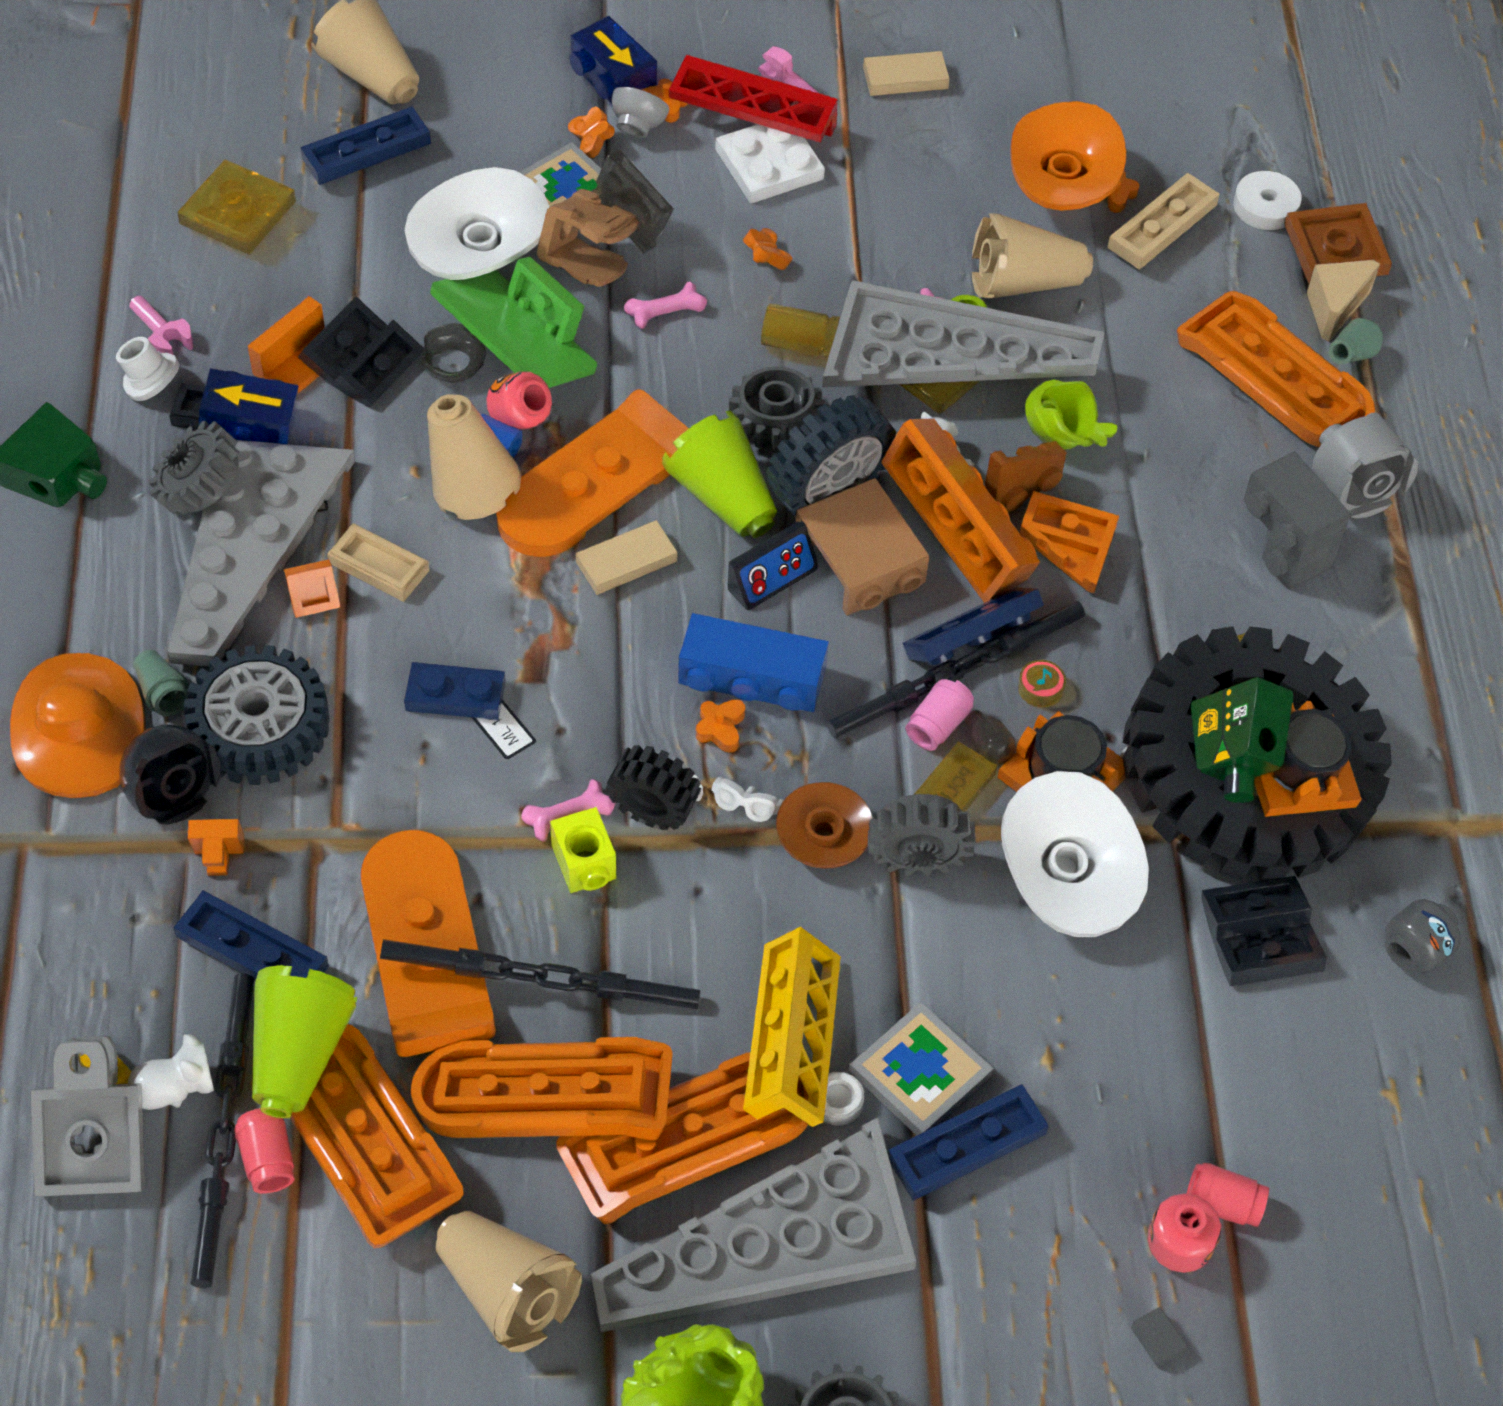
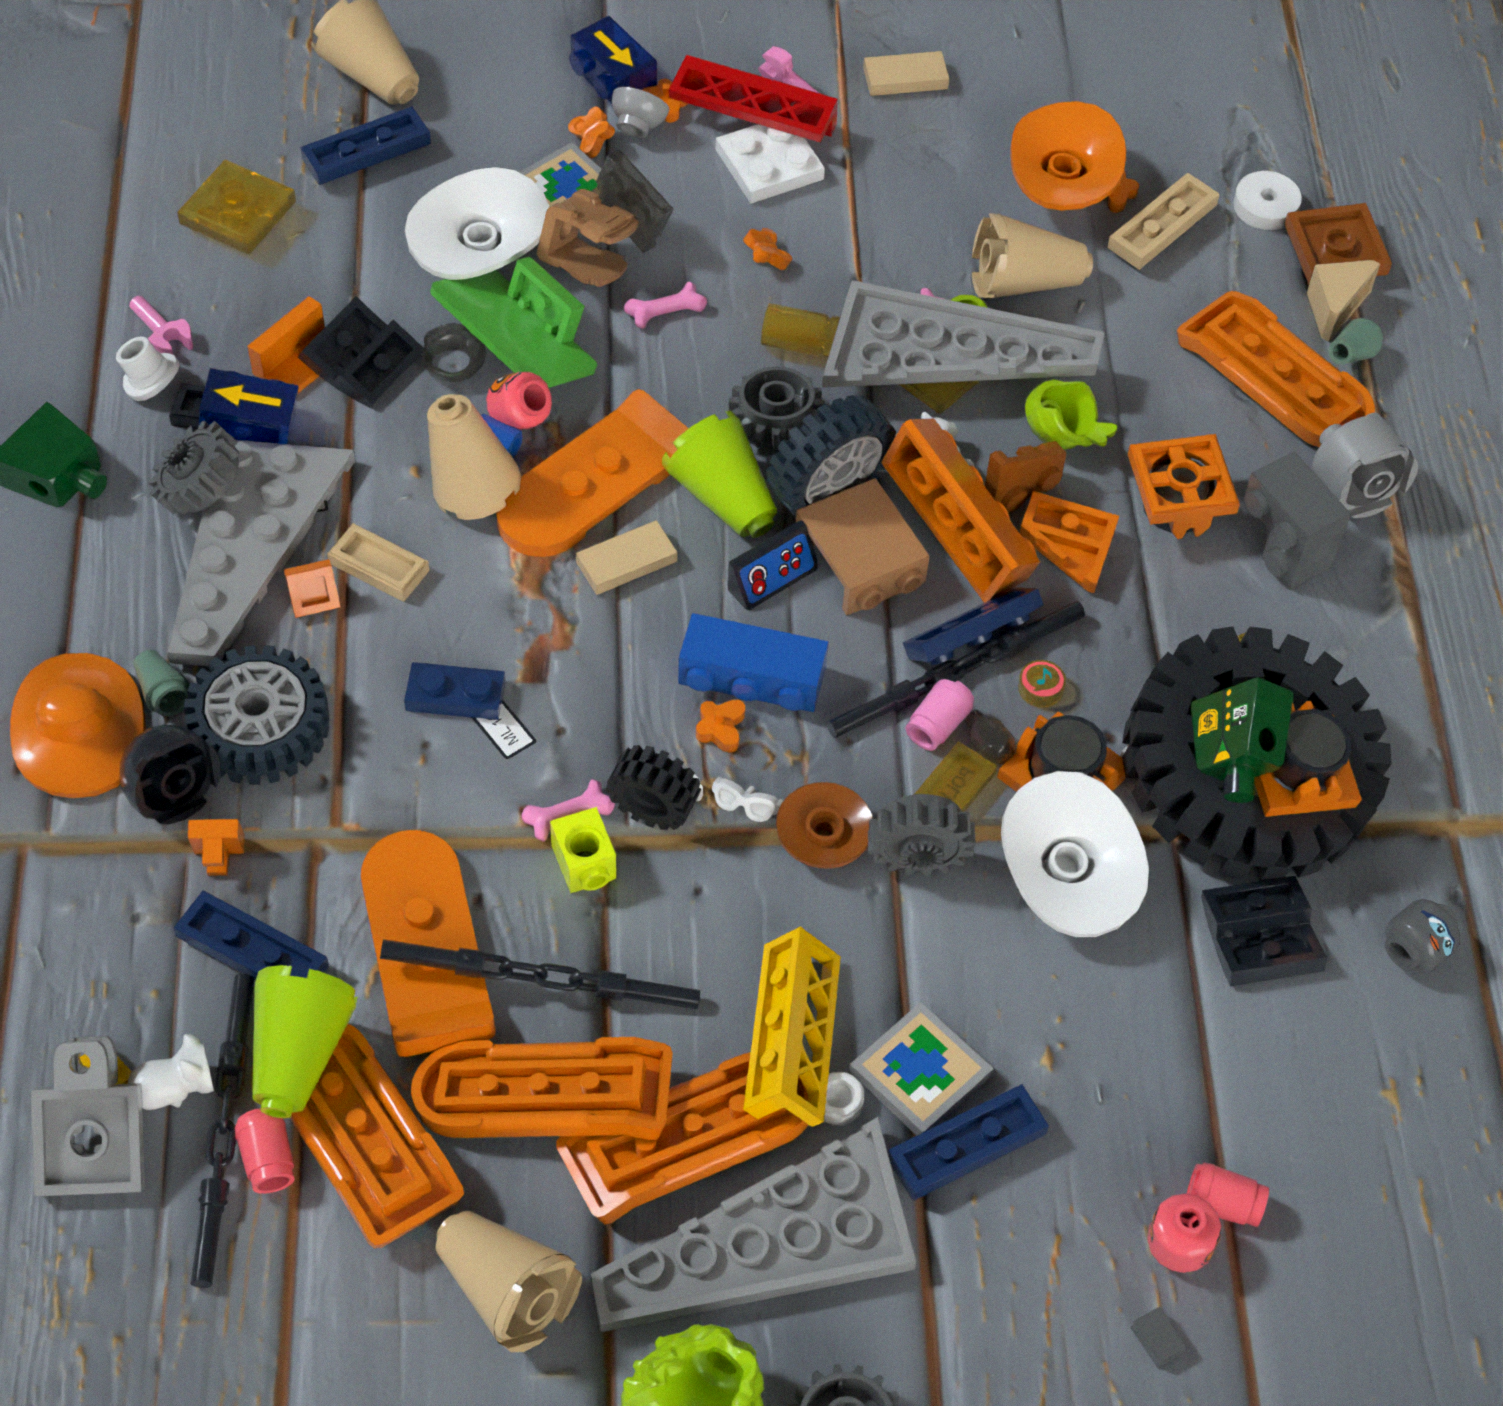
(1179, 491): none -> orange piece

